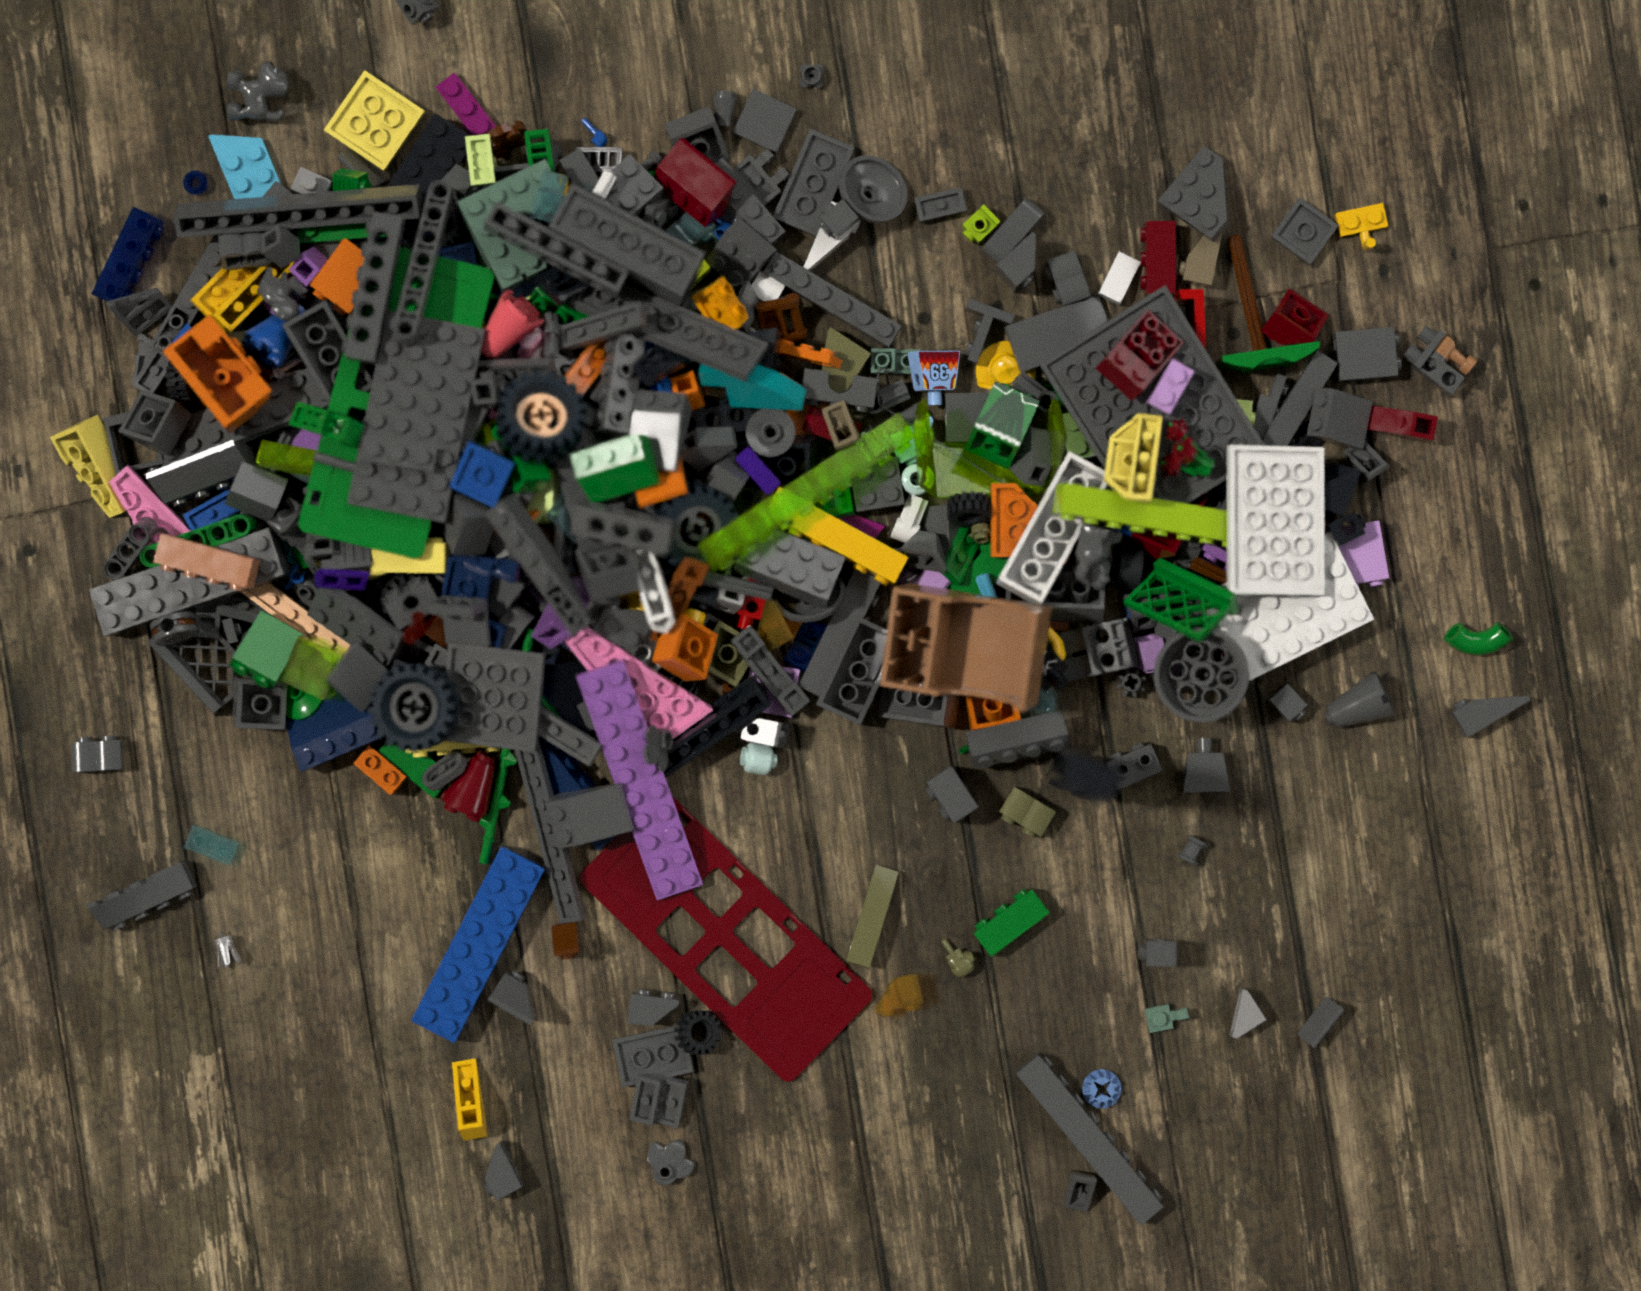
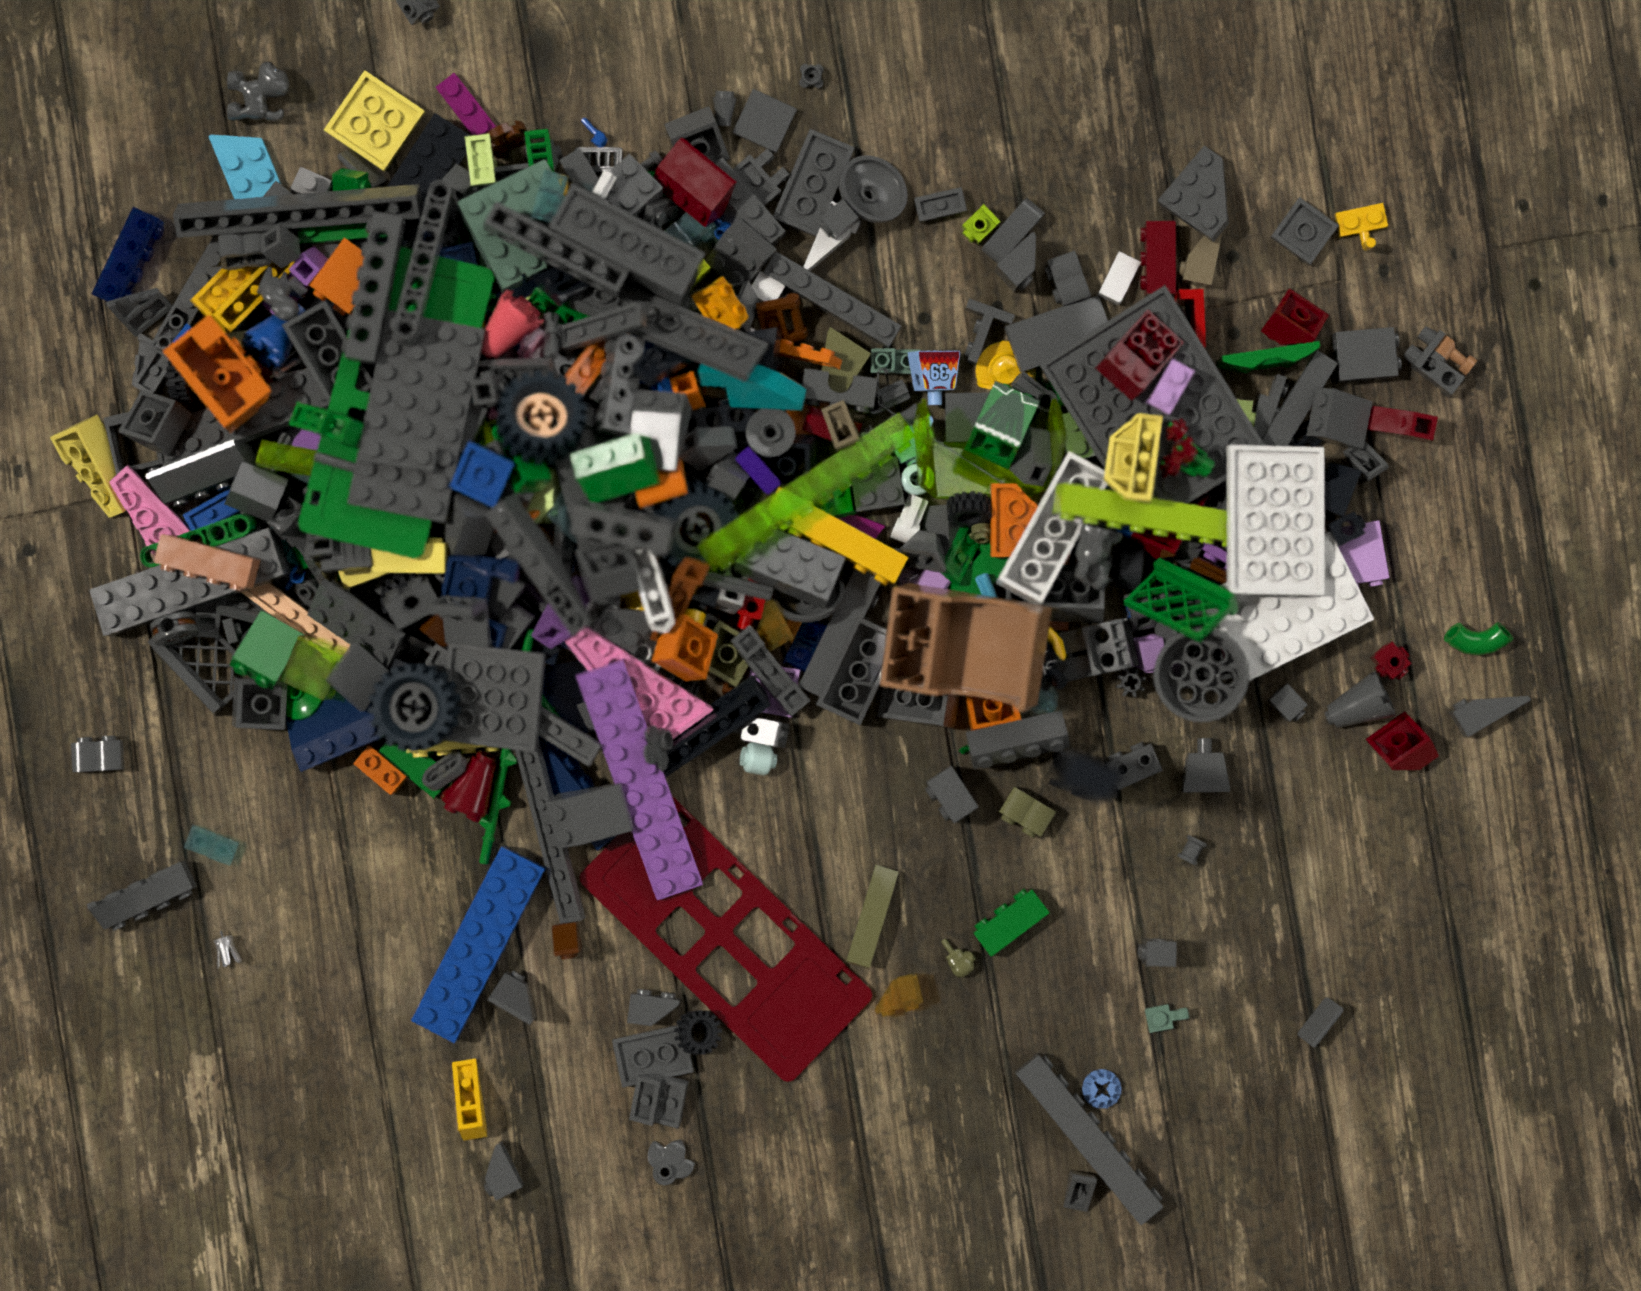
(123, 555): dark grey beam -> none
(188, 179): clear blue plate -> none
(341, 579): dark purple slope -> none
(415, 629): clear red arm -> none
(1246, 292): reddish brown axle -> none
(1246, 1014): light grey slope -> none
(1383, 657): none -> dark red brick
(1403, 744): none -> dark red slope

